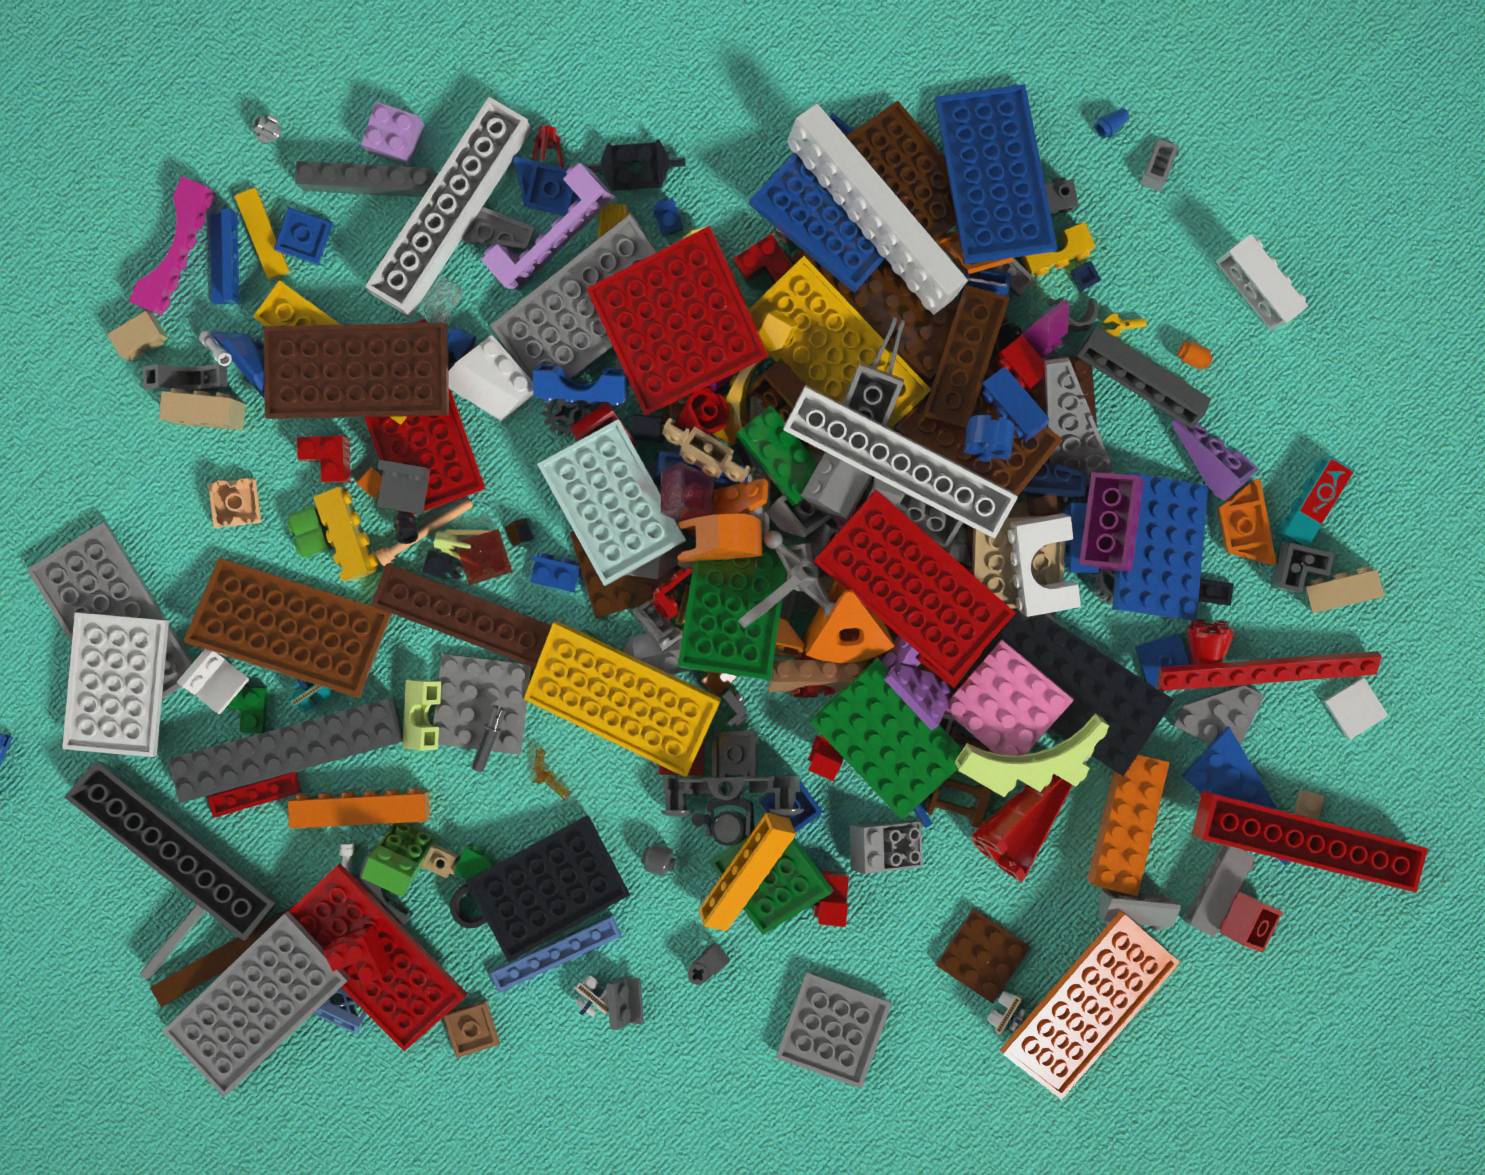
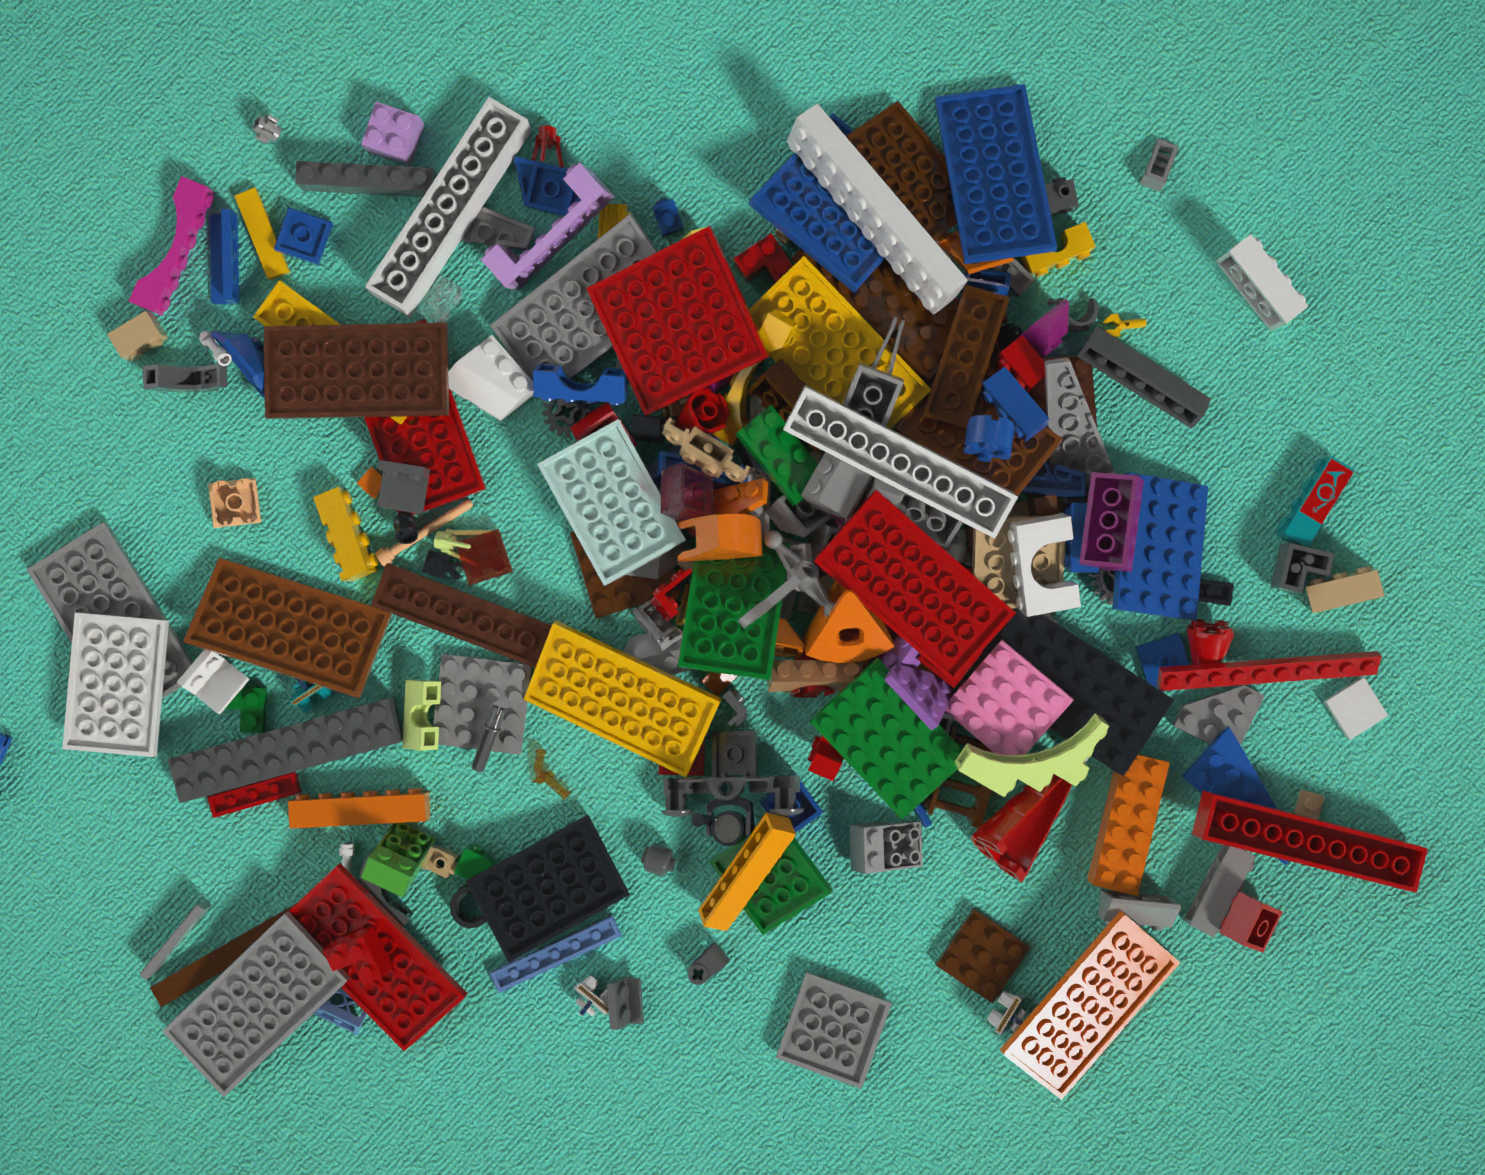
(171, 850): dark grey brick -> none
(202, 409): tan brick -> none
(309, 532): bright green brick -> none
(331, 452): red brick -> none
(459, 344): blue piece -> none
(471, 1028): medium nougat tile -> none
(519, 532): dark brown slope -> none
(553, 573): blue bracket -> none
(652, 157): black plate -> none
(834, 907): red brick -> none
(1085, 276): dark blue tile -> none
(1110, 123): blue cone -> none
(1195, 355): orange brick -> none
(1219, 466): medium lavender wedge -> none
(1246, 525): orange wing -> none

